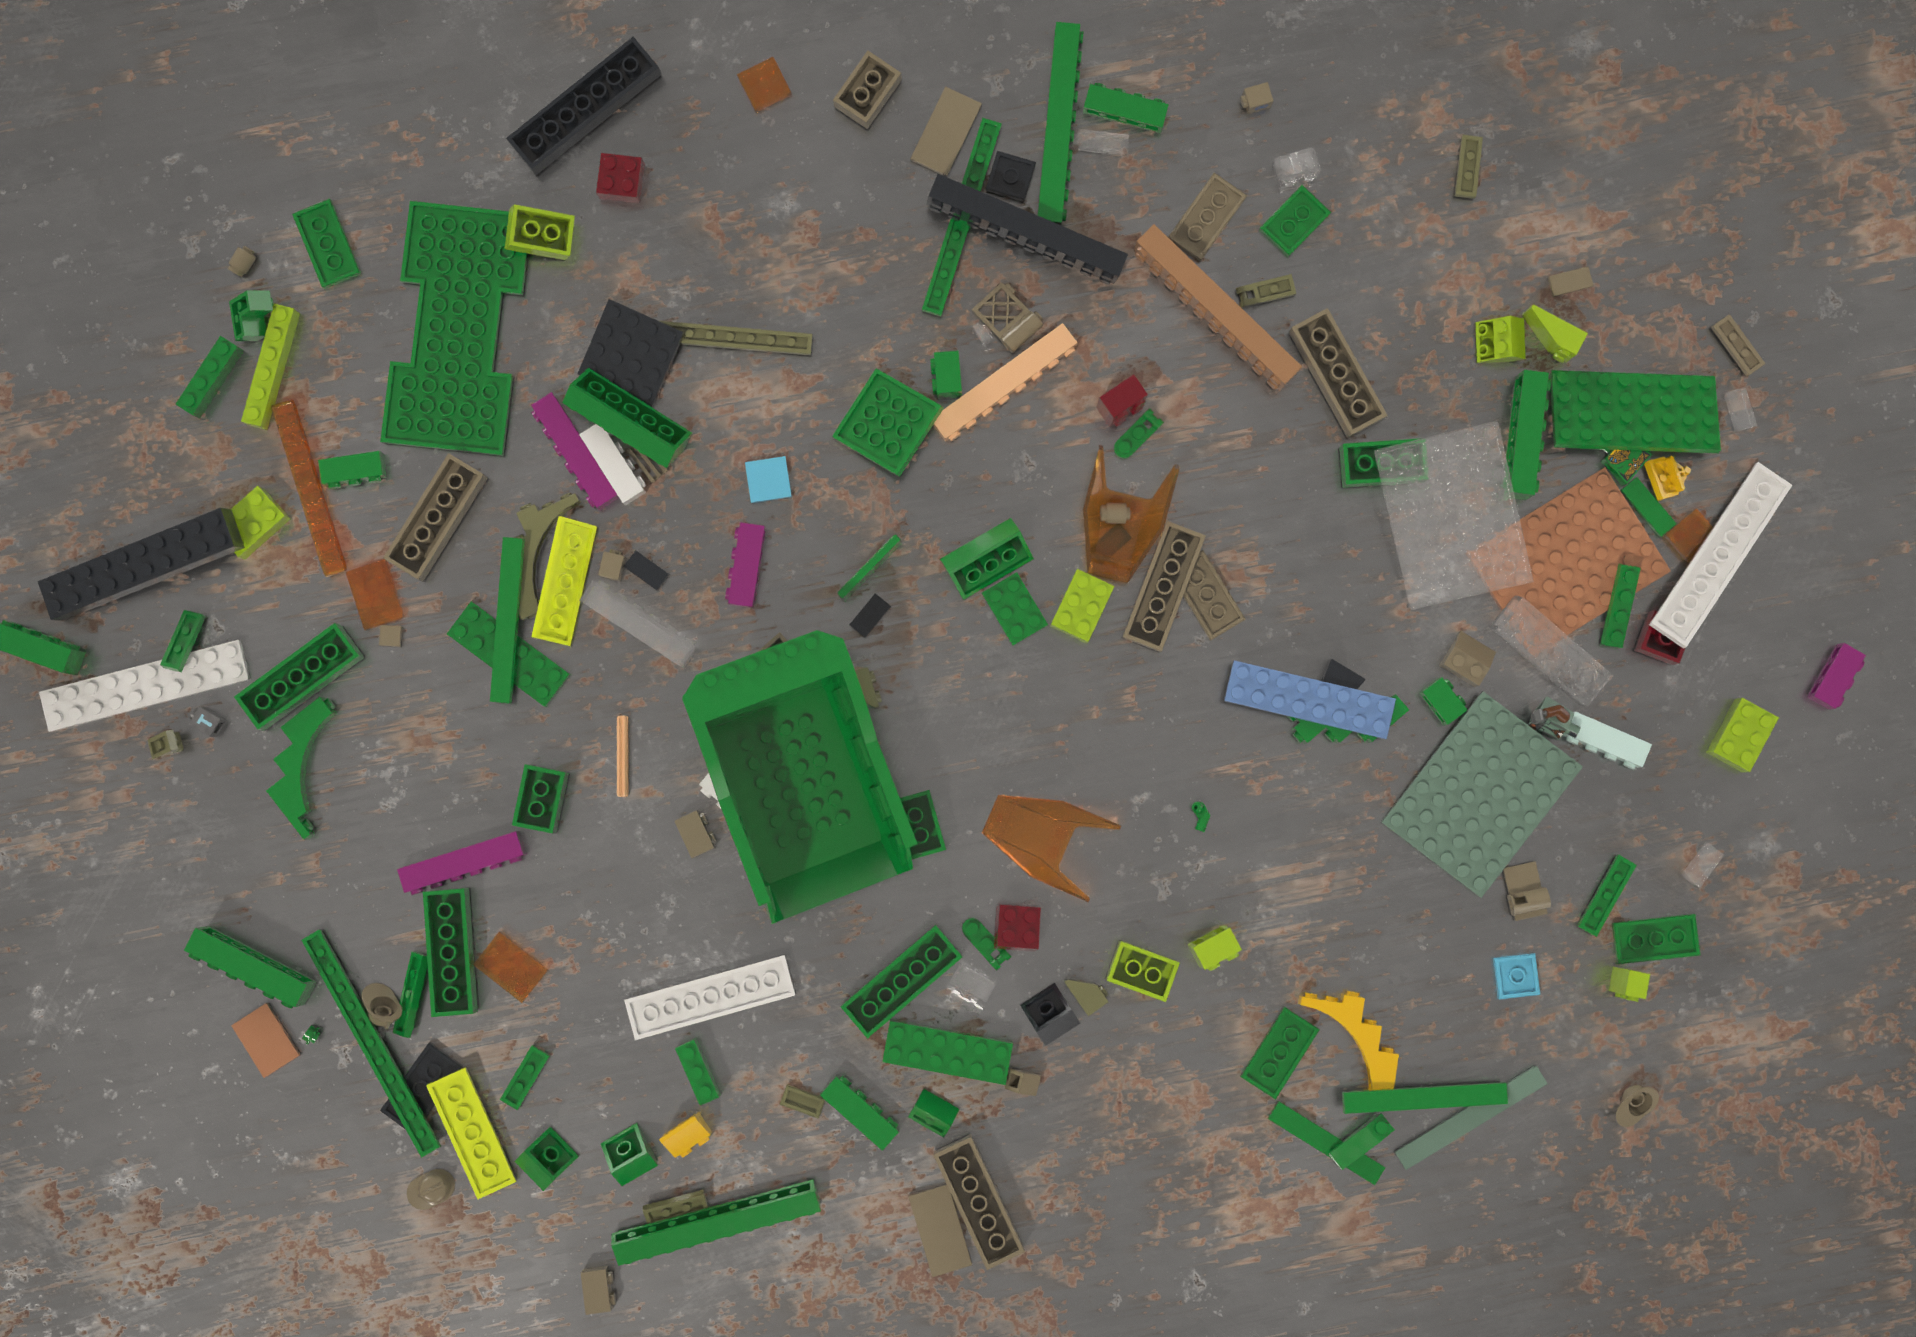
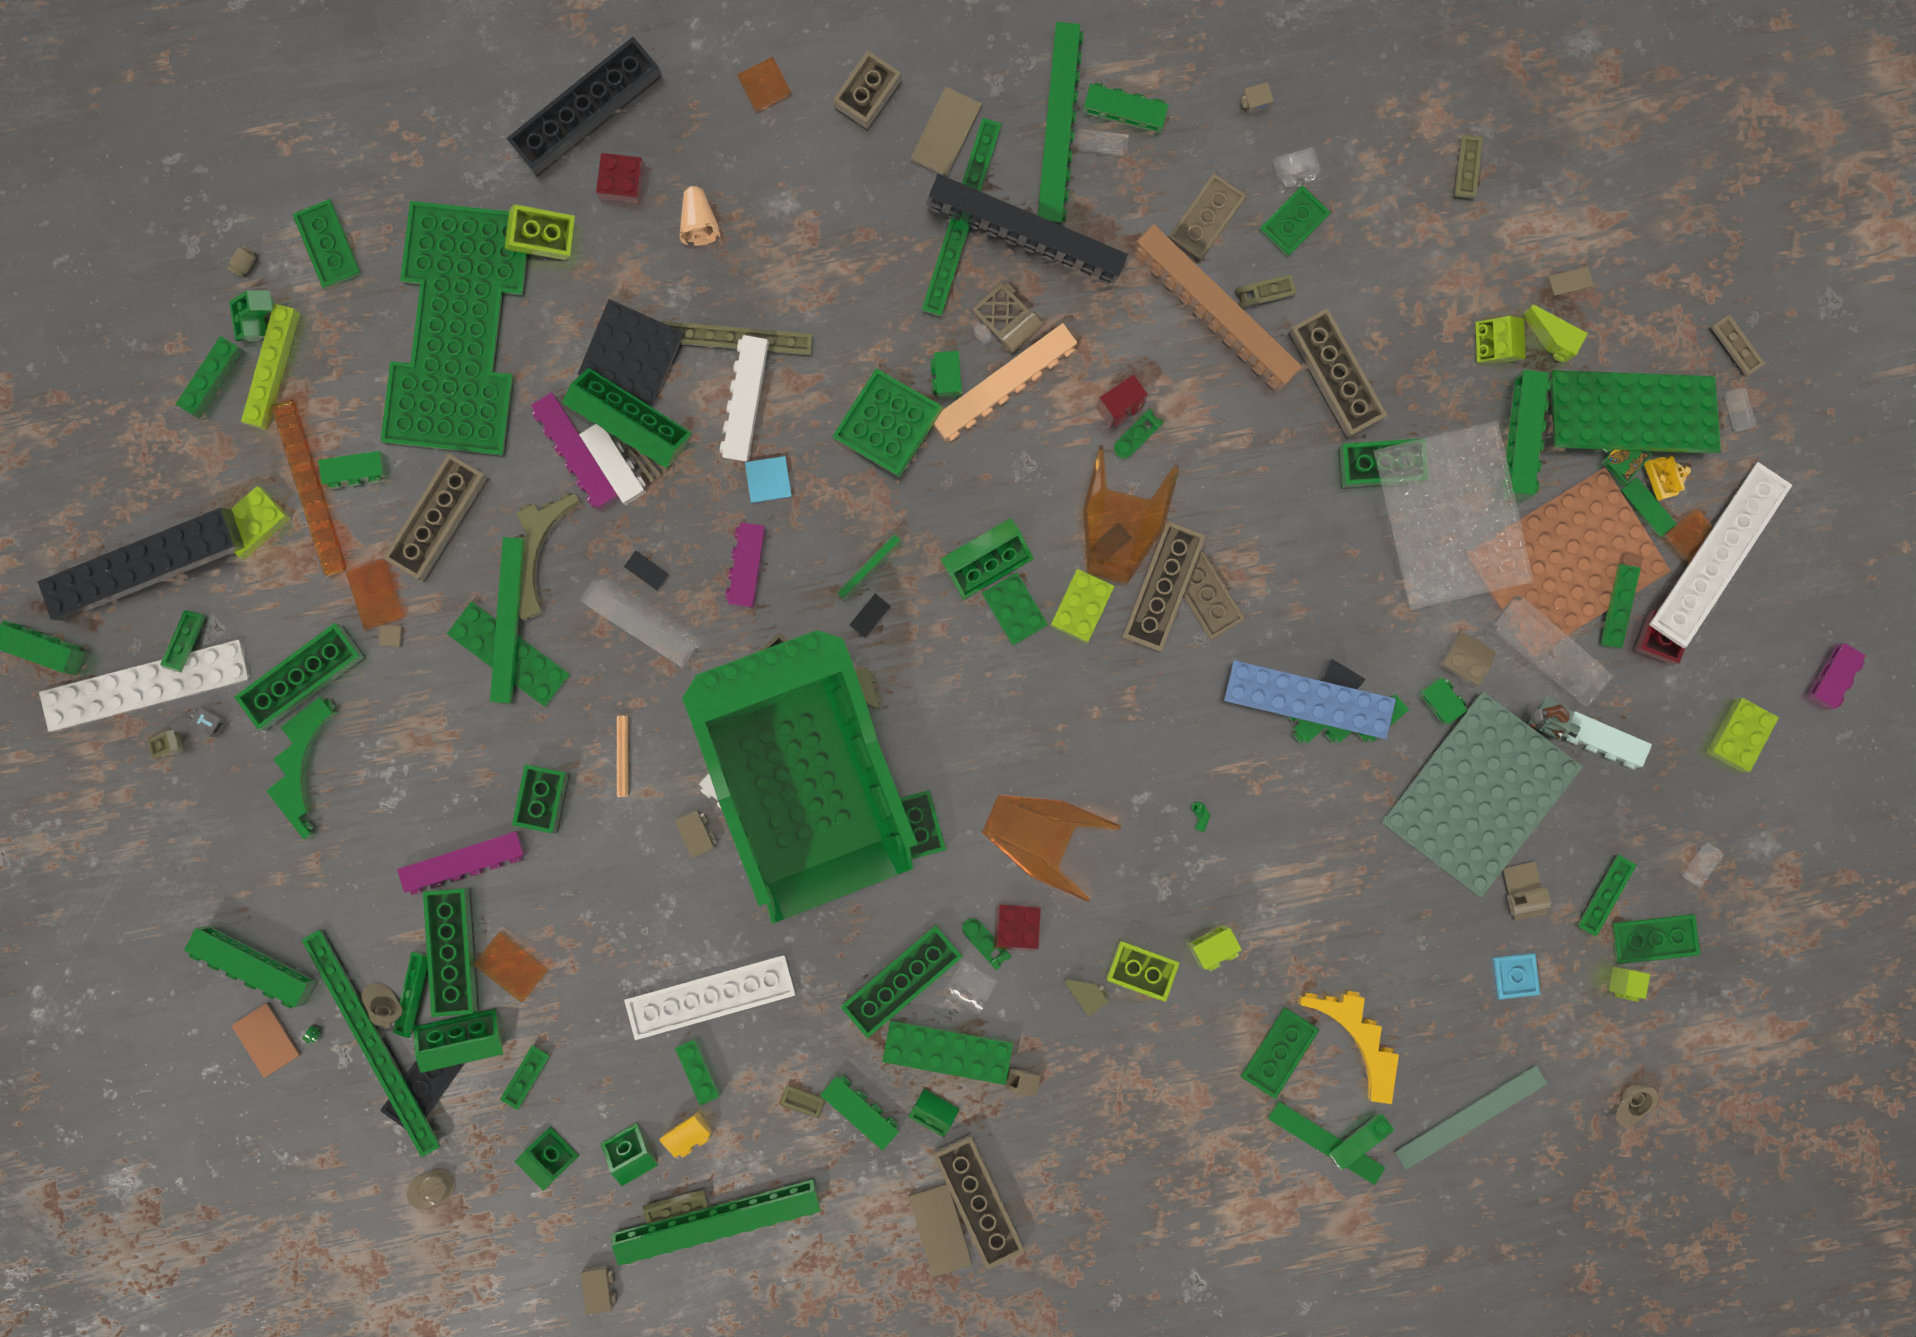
(457, 1040): none -> green slope
(471, 1133): neon yellow plate -> none
(564, 581): neon yellow plate -> none
(612, 565): dark tan brick -> none
(697, 218): none -> light nougat cone
(745, 398): none -> white brick
(1010, 176): black plate -> none
(1050, 1014): black slope -> none
(1115, 513): dark tan brick -> none
(1424, 1097): green tile -> none

